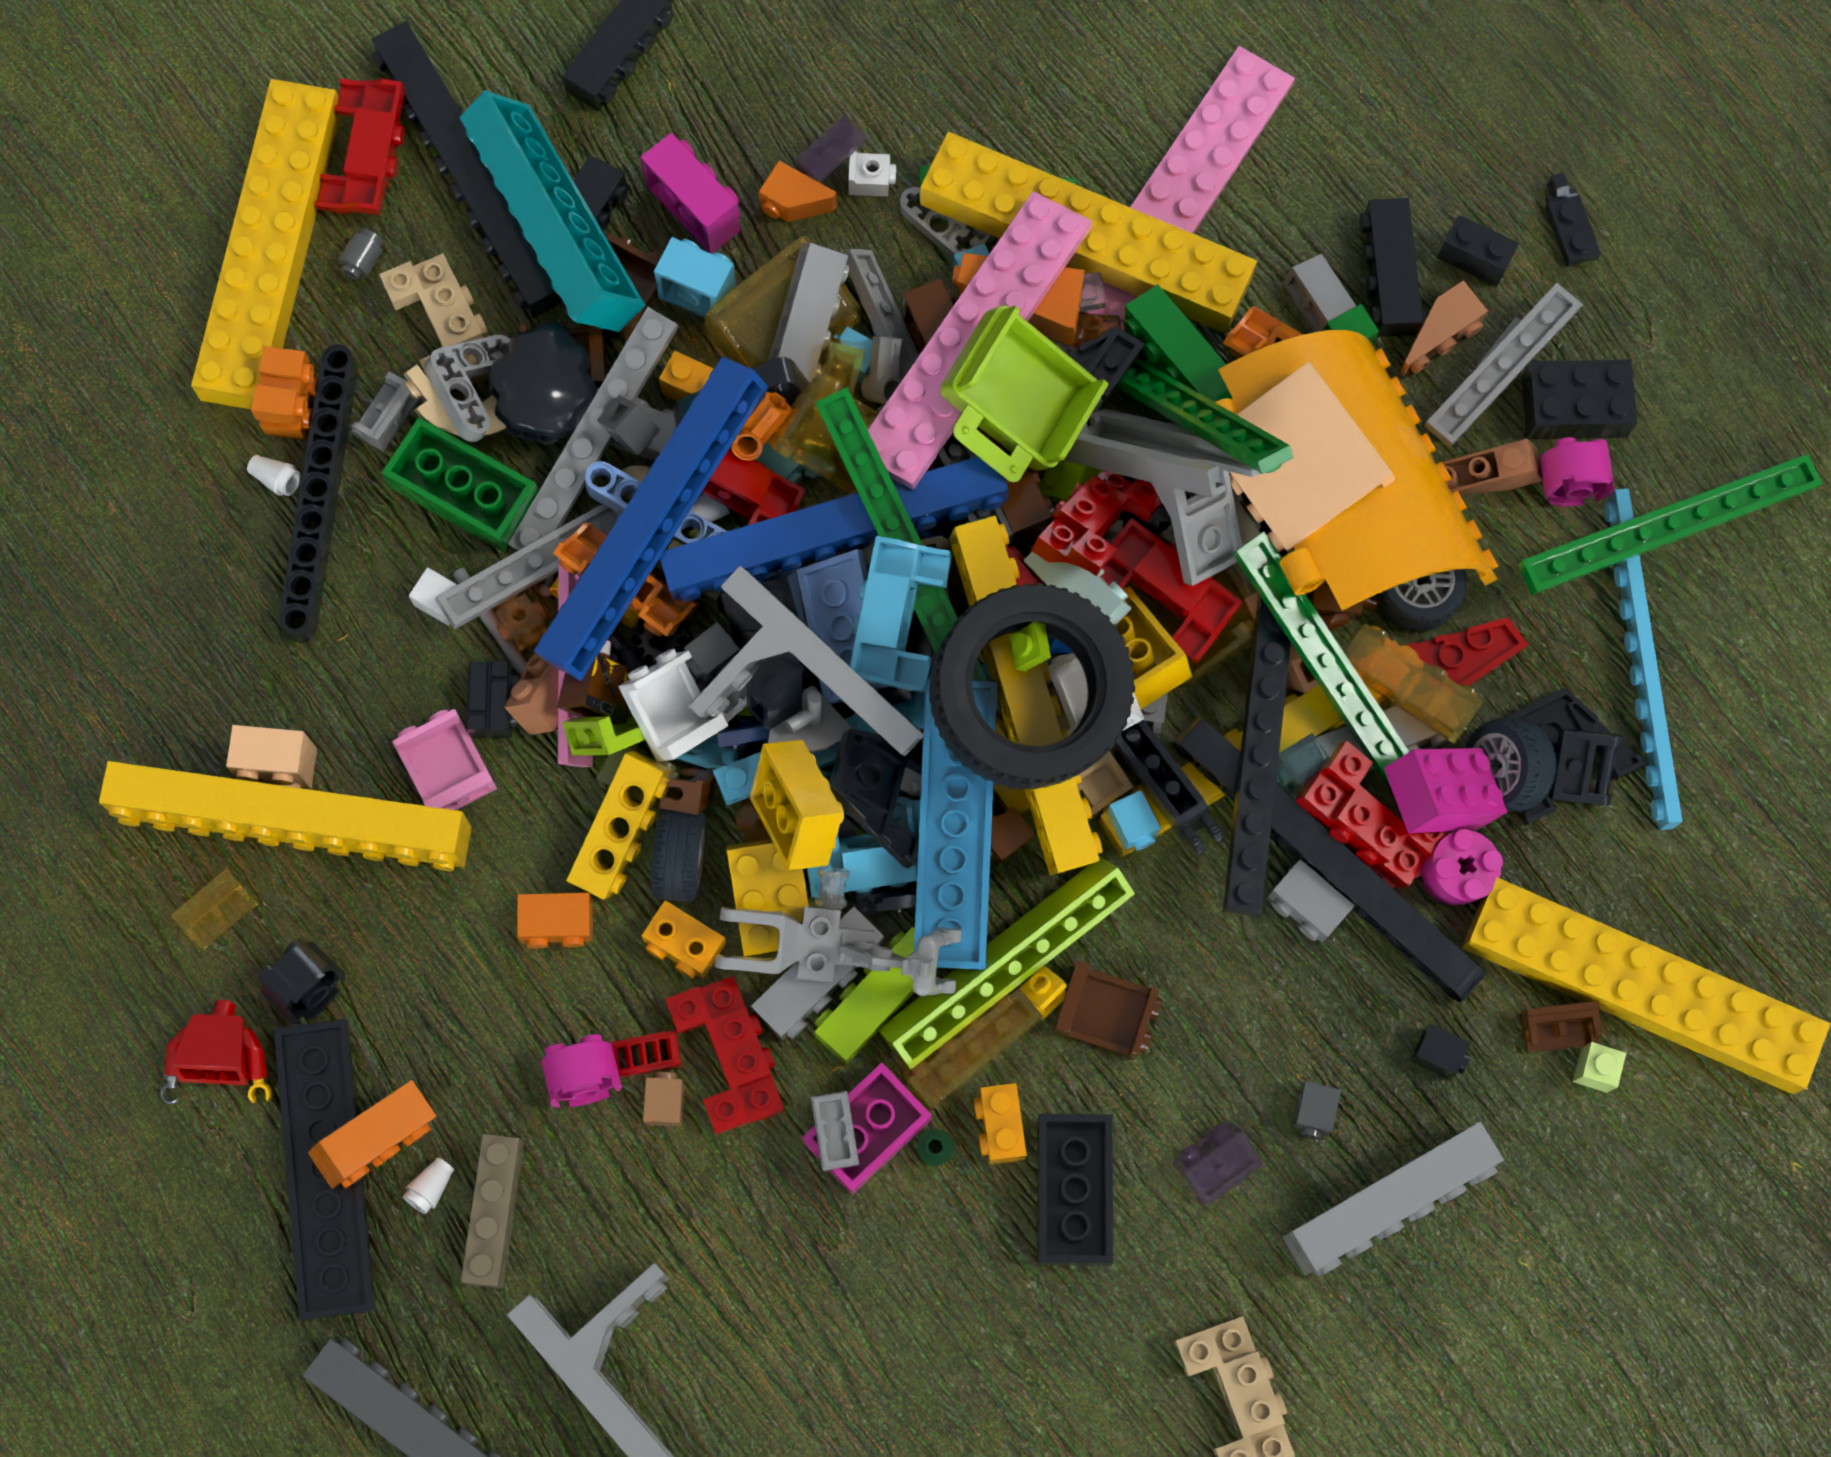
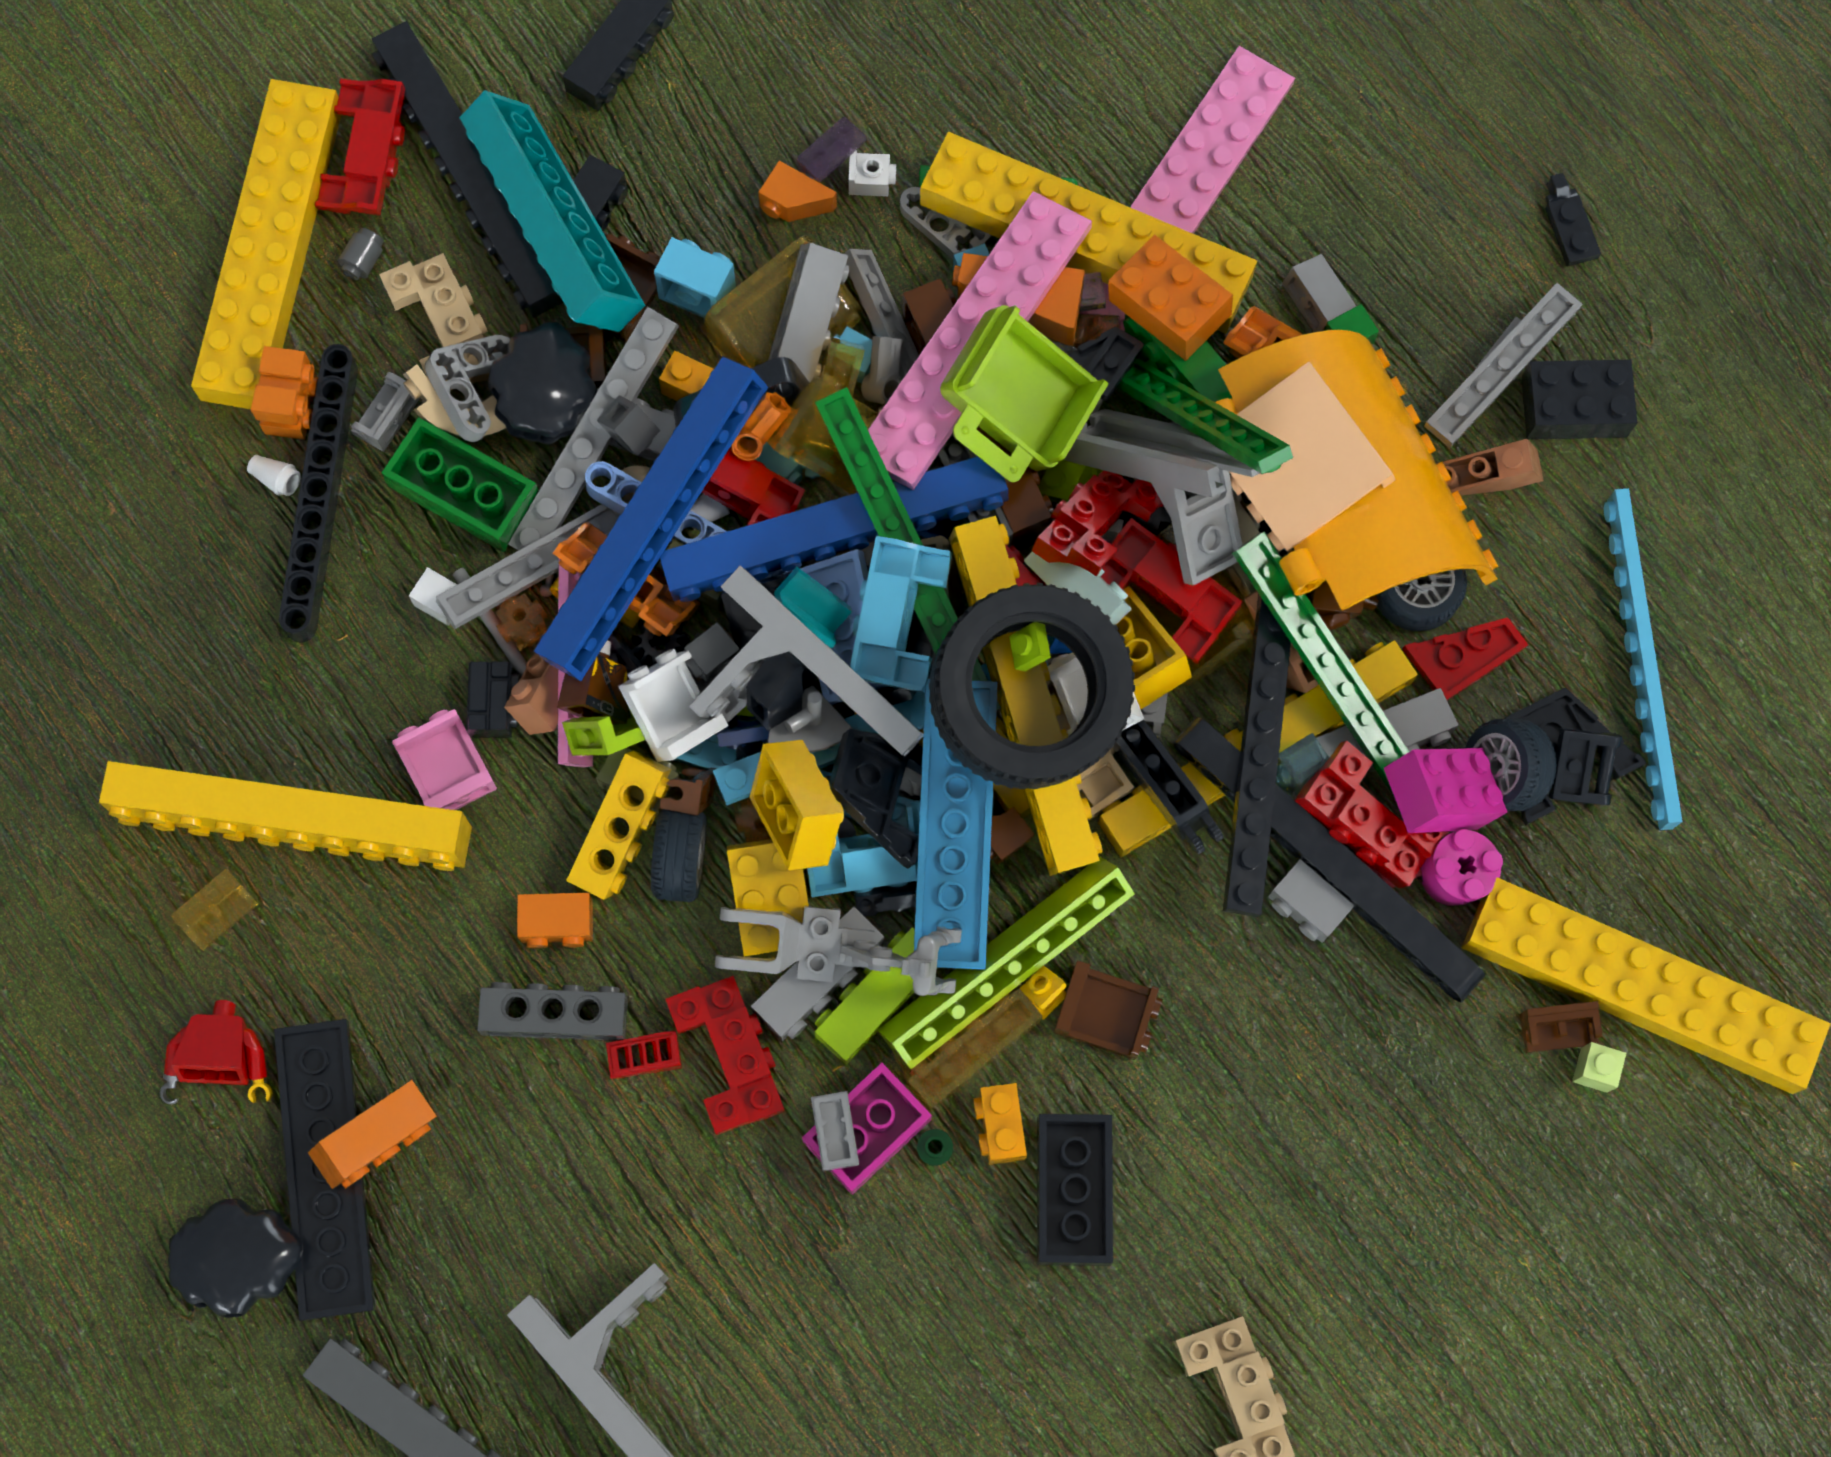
(232, 1257): none -> black piece
(272, 756): light nougat brick -> none
(301, 981): black brick -> none
(428, 1186): white cone -> none
(492, 1211): dark tan brick -> none
(580, 1071): dark pink brick -> none
(608, 1024): none -> dark grey brick
(664, 1100): medium nougat brick -> none
(683, 940): light orange brick -> none
(691, 192): dark pink brick -> none
(813, 605): none -> teal panel
(832, 887): clear bush -> none
(1134, 821): medium azure brick -> none
(1170, 297): none -> orange brick
(1218, 1162): clear purple bracket -> none
(1316, 1110): dark grey brick -> none
(1392, 267): black brick -> none
(1398, 1196): light grey brick -> none
(1411, 683): clear yellow brick -> none
(1441, 1052): black brick -> none
(1451, 317): nougat slope -> none
(1477, 250): black brick -> none
(1576, 472): dark pink brick -> none
(1668, 524): green plate -> none

